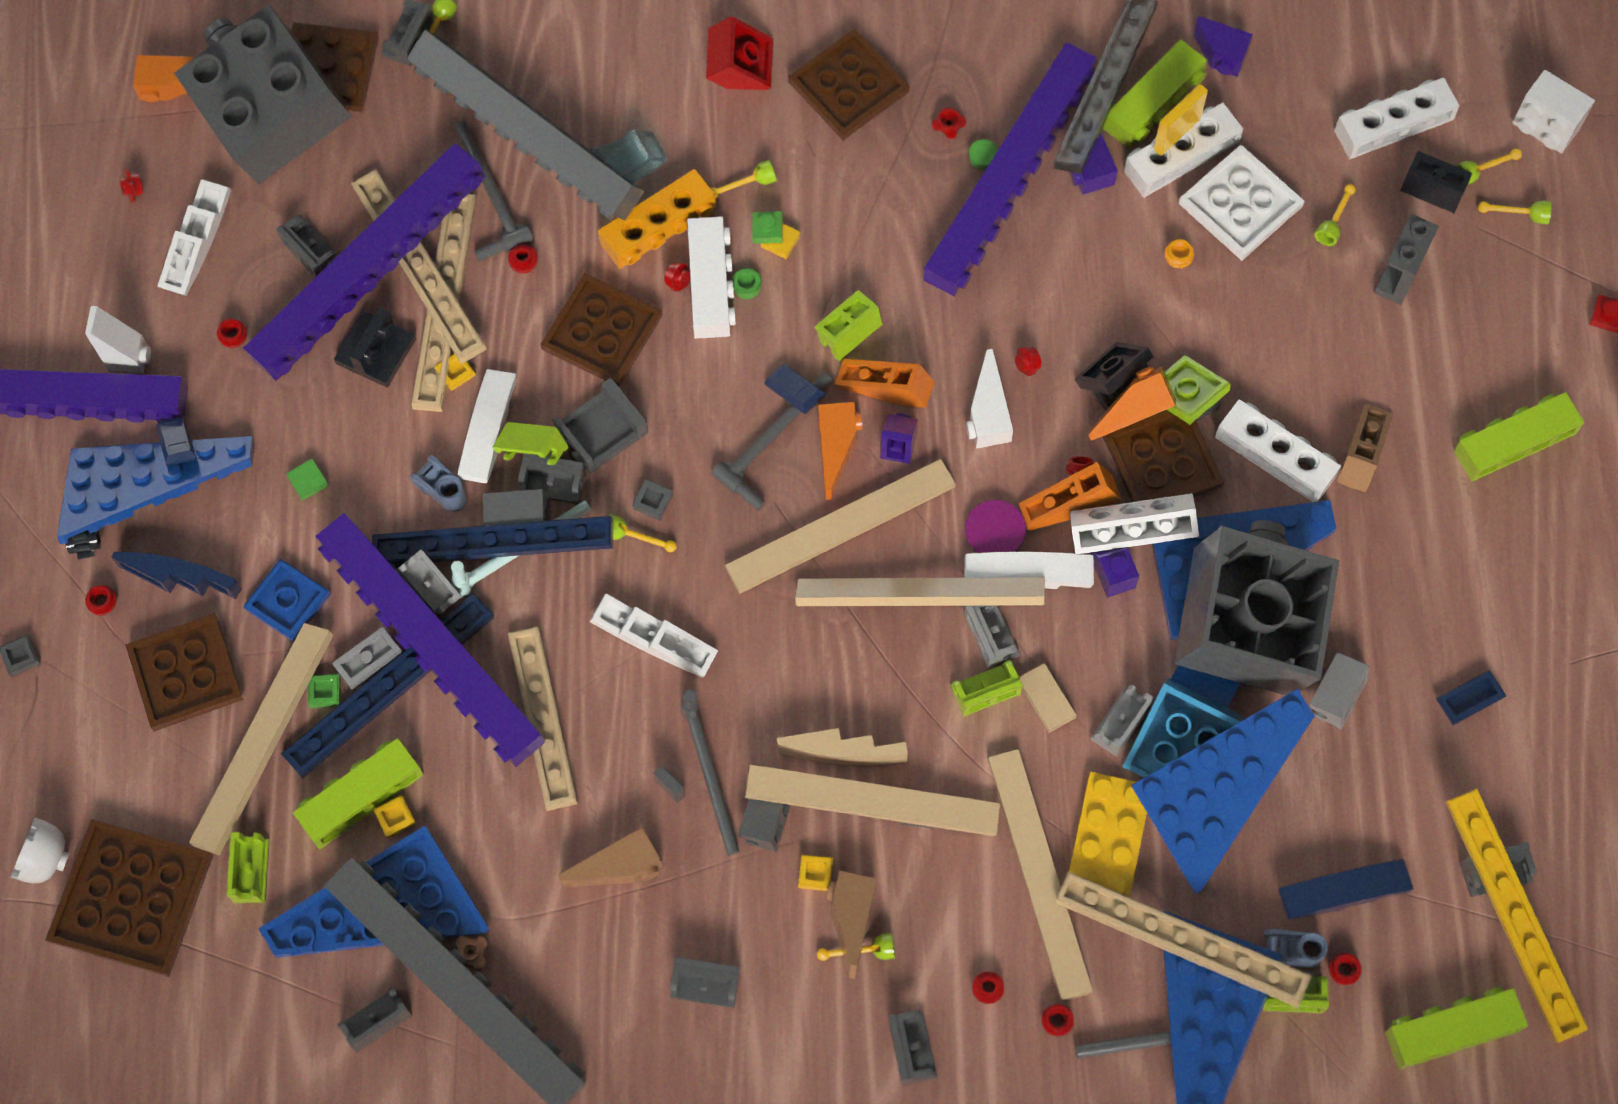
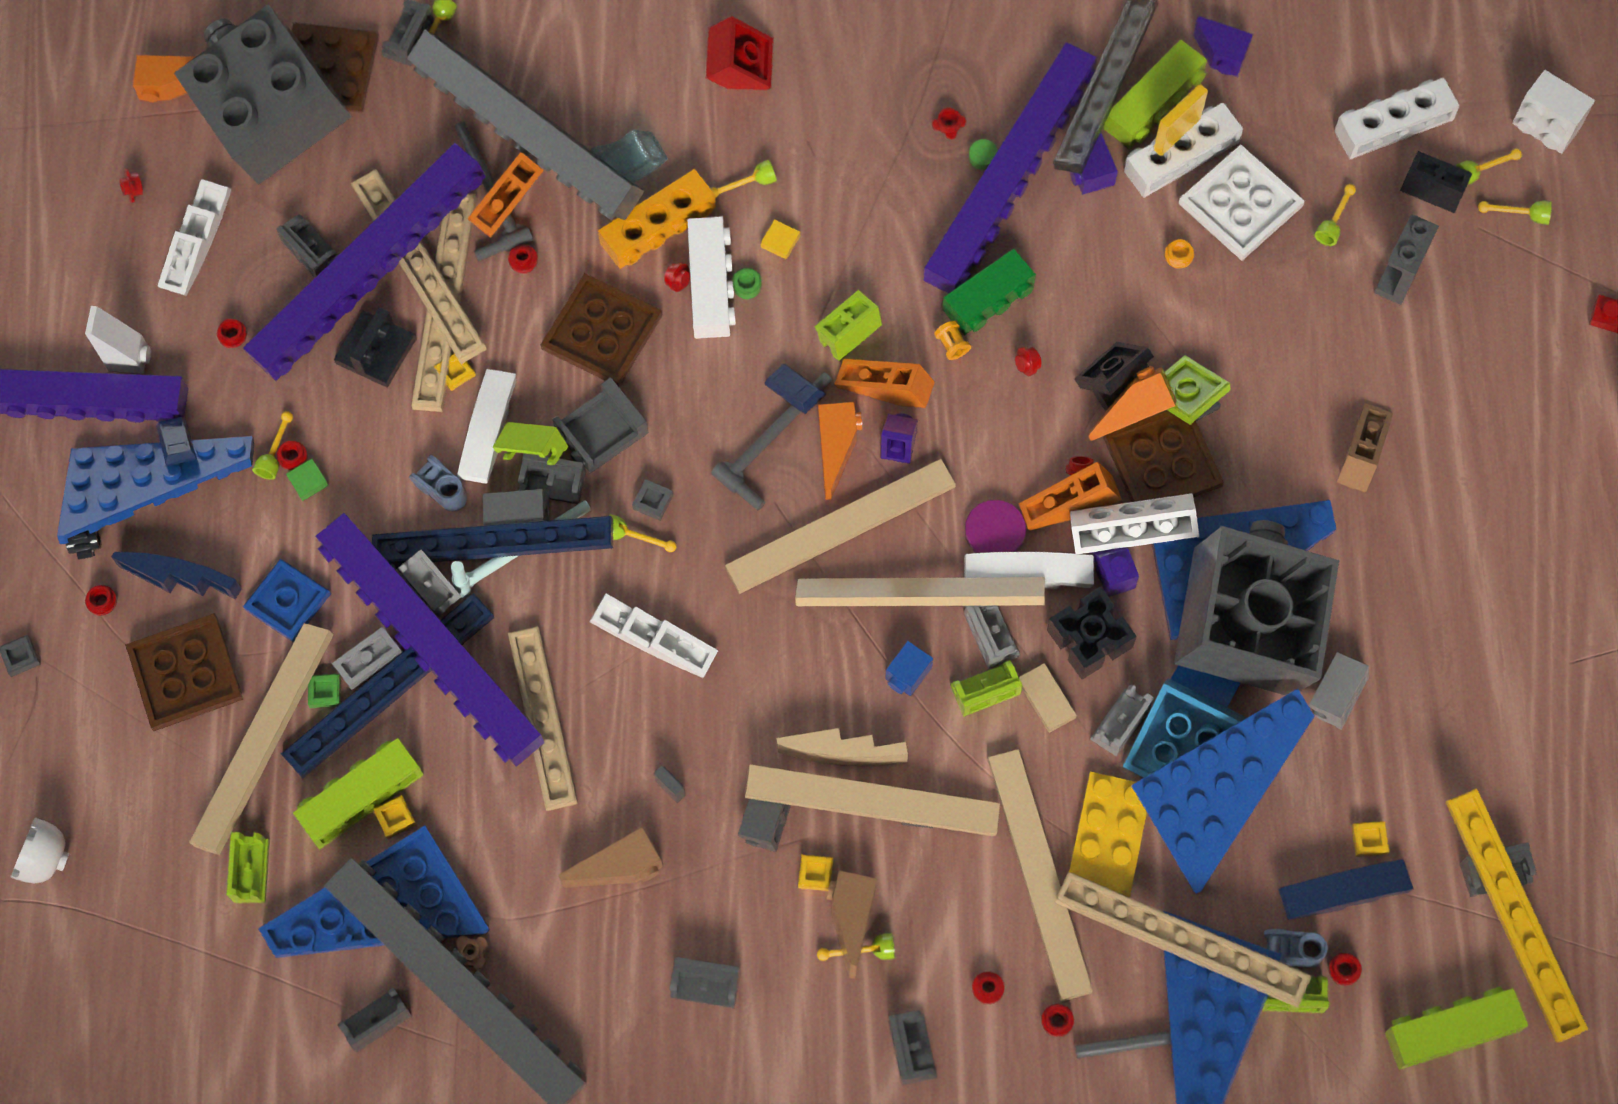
(129, 898): reddish brown plate -> none
(266, 465): none -> lime hinge
(288, 448): none -> red plate
(505, 194): none -> orange slope
(689, 710): dark grey bar -> none
(767, 227): bright green plate -> none
(848, 84): reddish brown plate -> none
(908, 669): none -> blue brick
(950, 330): none -> light orange bush
(989, 292): none -> green brick
(989, 412): white slope -> none
(1096, 615): none -> black brick
(1282, 466): white brick -> none
(1370, 838): none -> yellow tile
(1471, 697): dark blue tile -> none
(1518, 436): lime brick -> none

